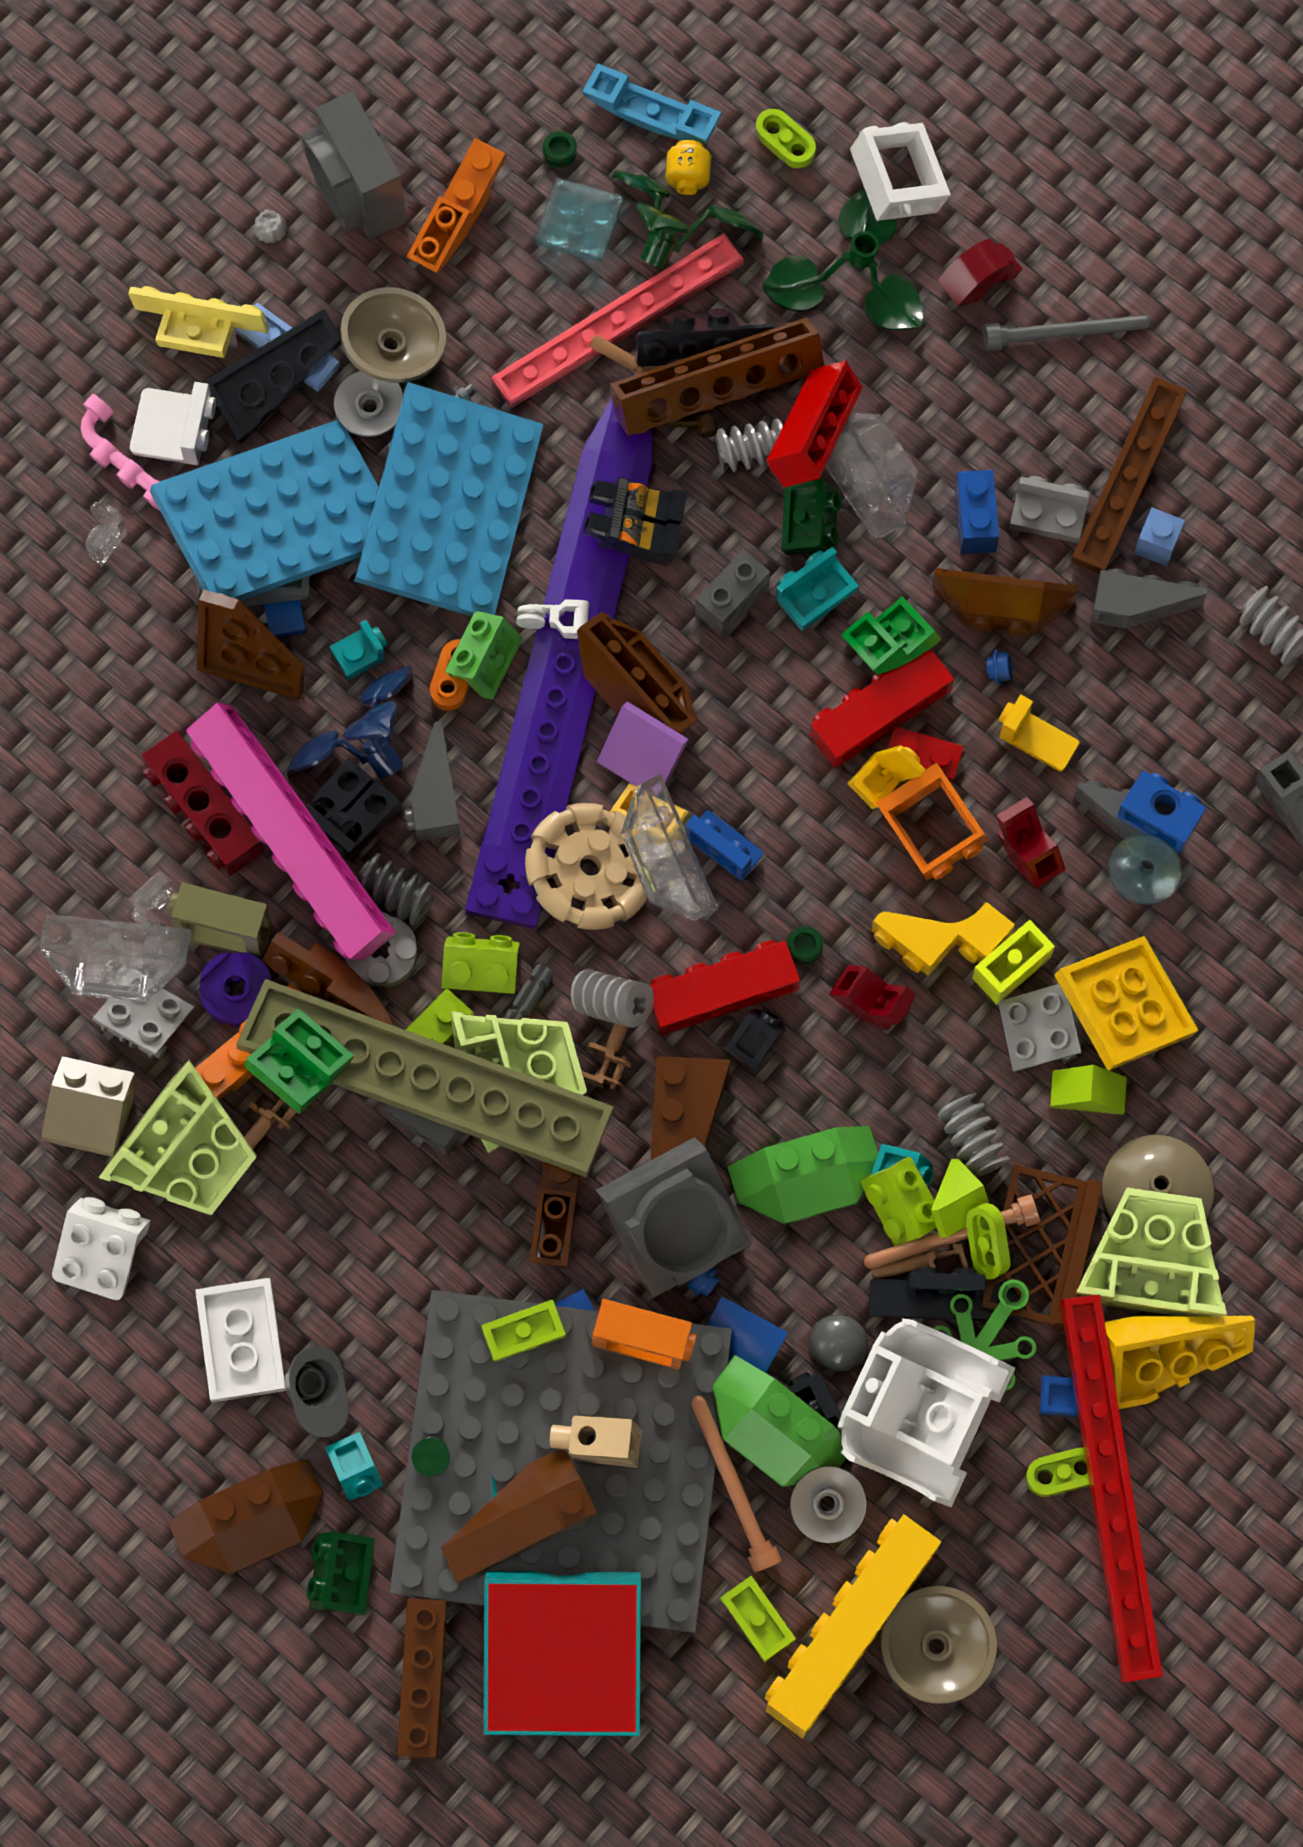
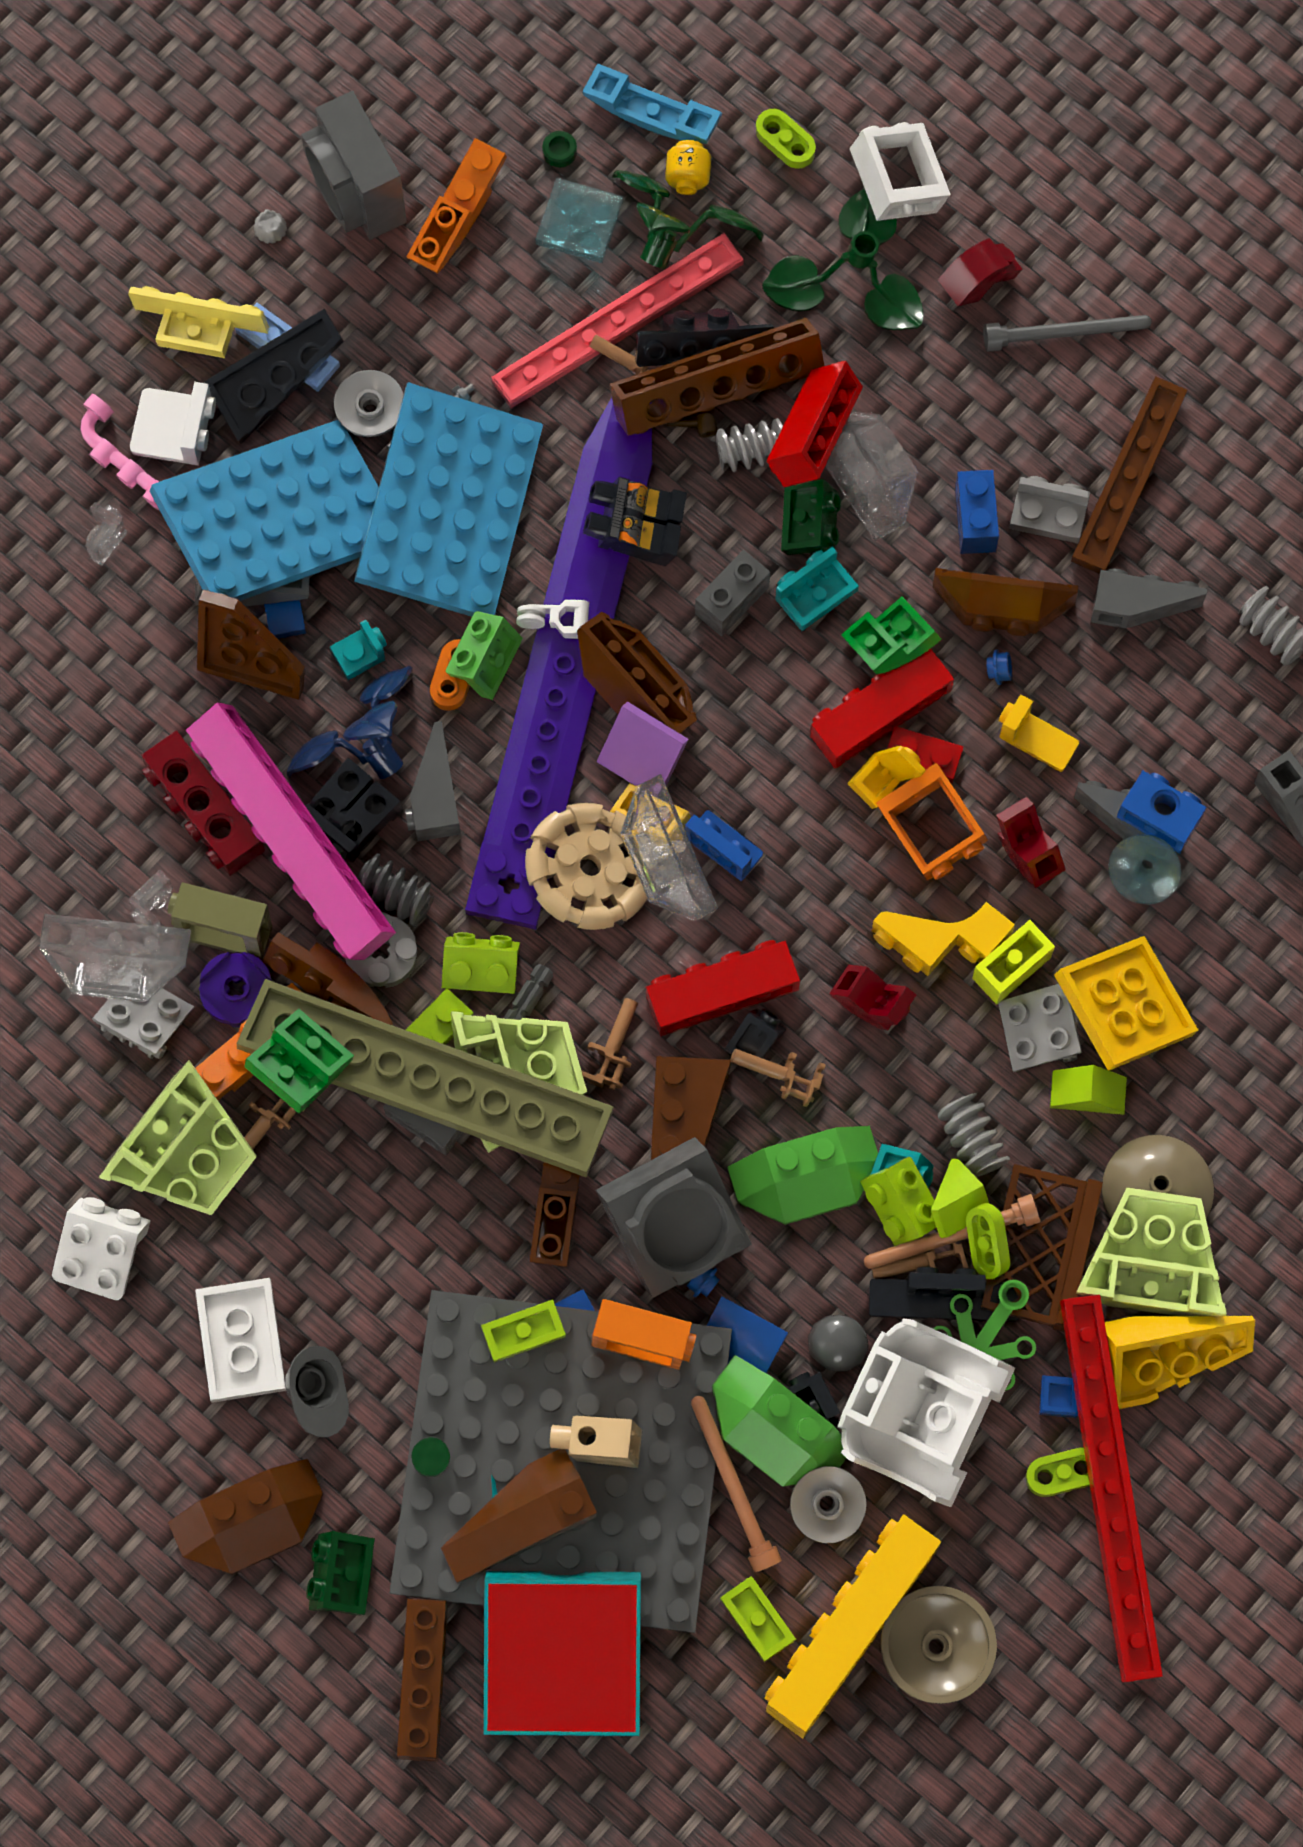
(88, 1106): dark tan slope -> none
(354, 1466): teal bracket -> none
(397, 320): dark tan dish -> none
(611, 998): light grey piece -> none
(782, 1073): none -> medium nougat piece
(805, 945): dark green tile -> none
(1159, 536): medium blue brick -> none

